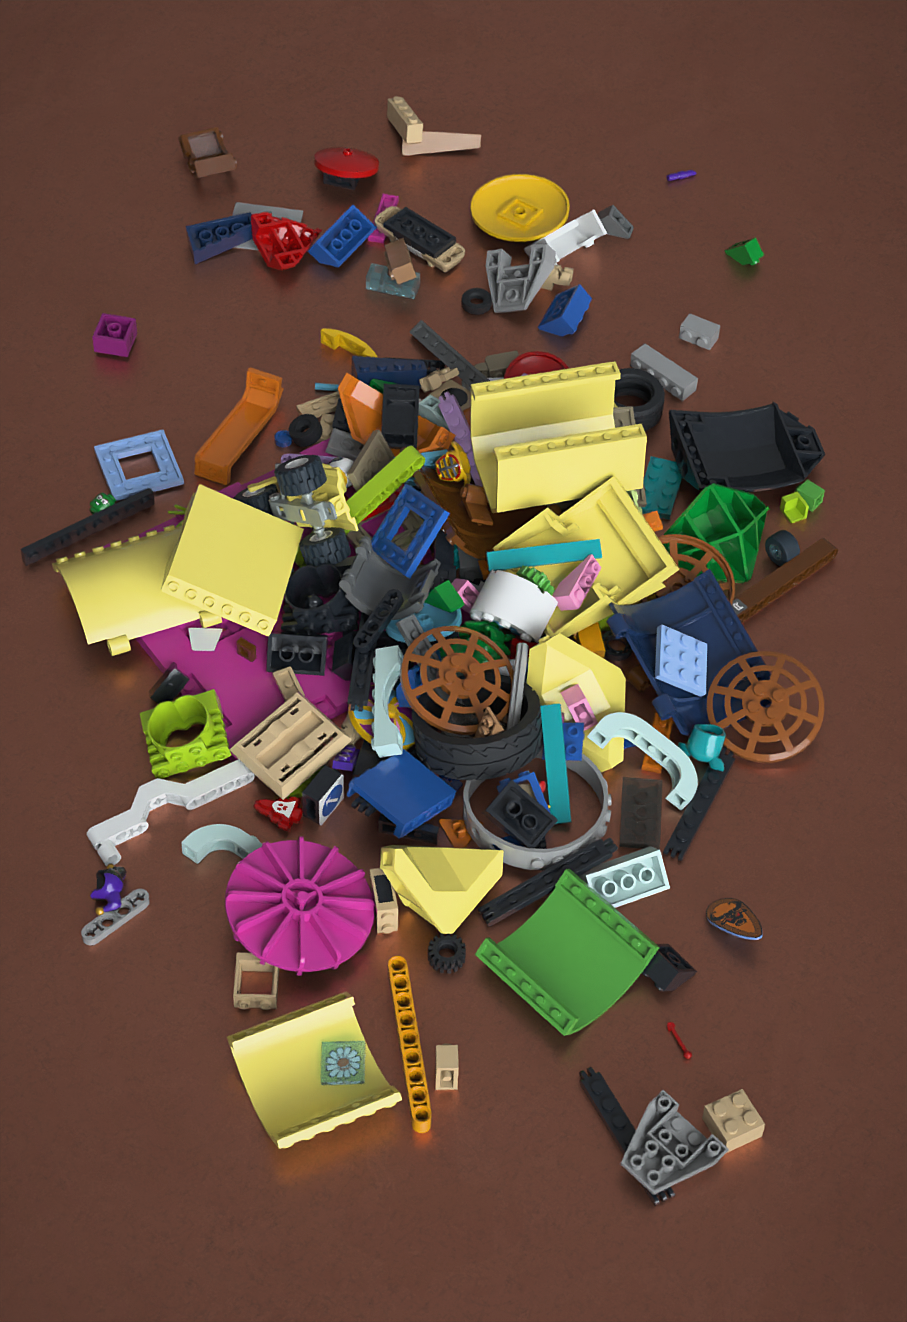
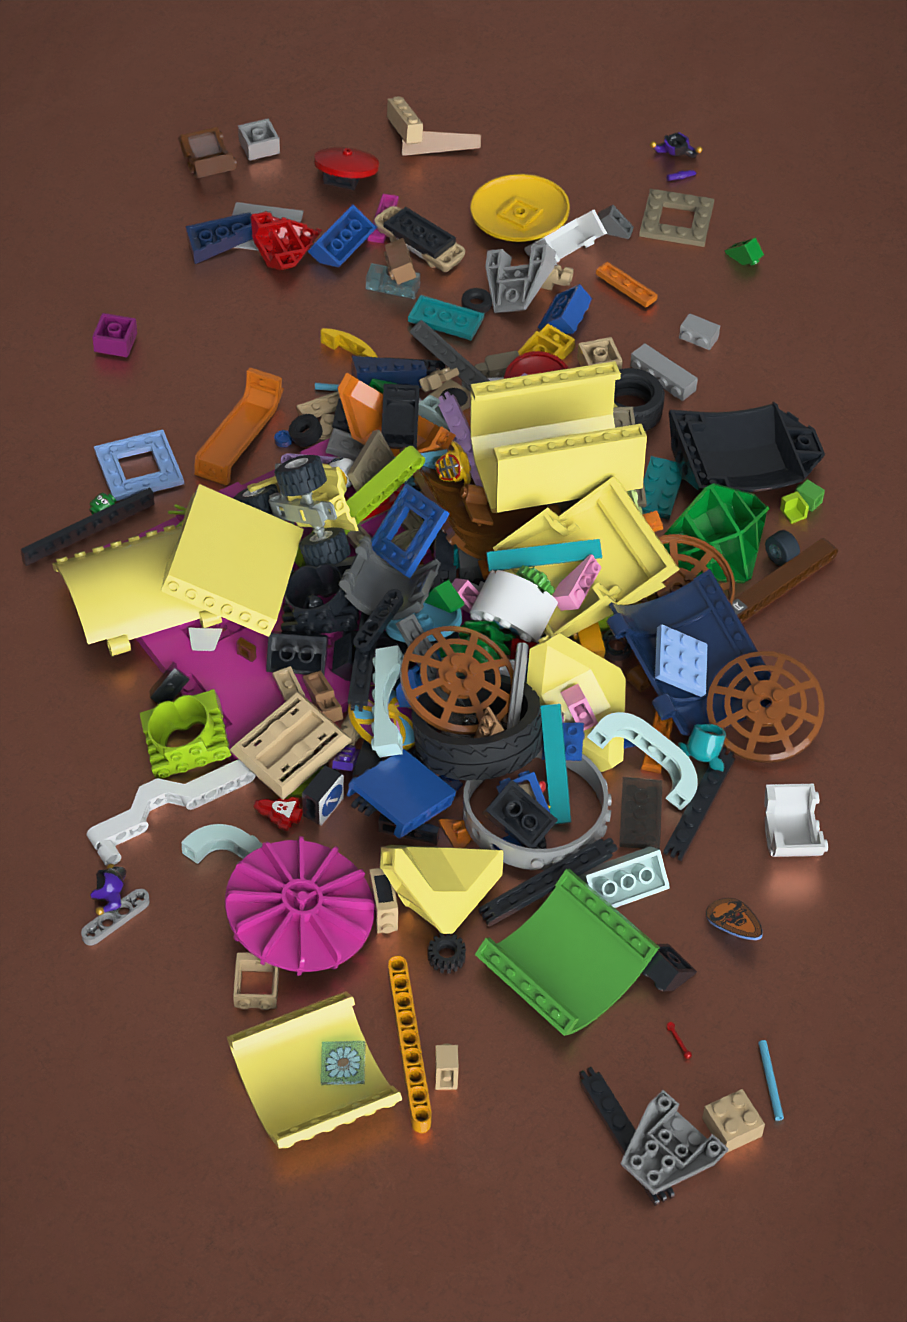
(258, 139): none -> light grey brick
(323, 695): none -> medium nougat slope
(446, 317): none -> teal plate
(550, 341): none -> yellow slope
(598, 352): none -> tan brick
(626, 284): none -> orange plate
(676, 145): none -> piece
(693, 236): none -> dark tan plate
(770, 1080): none -> medium azure piece
(792, 822): none -> white cylinder

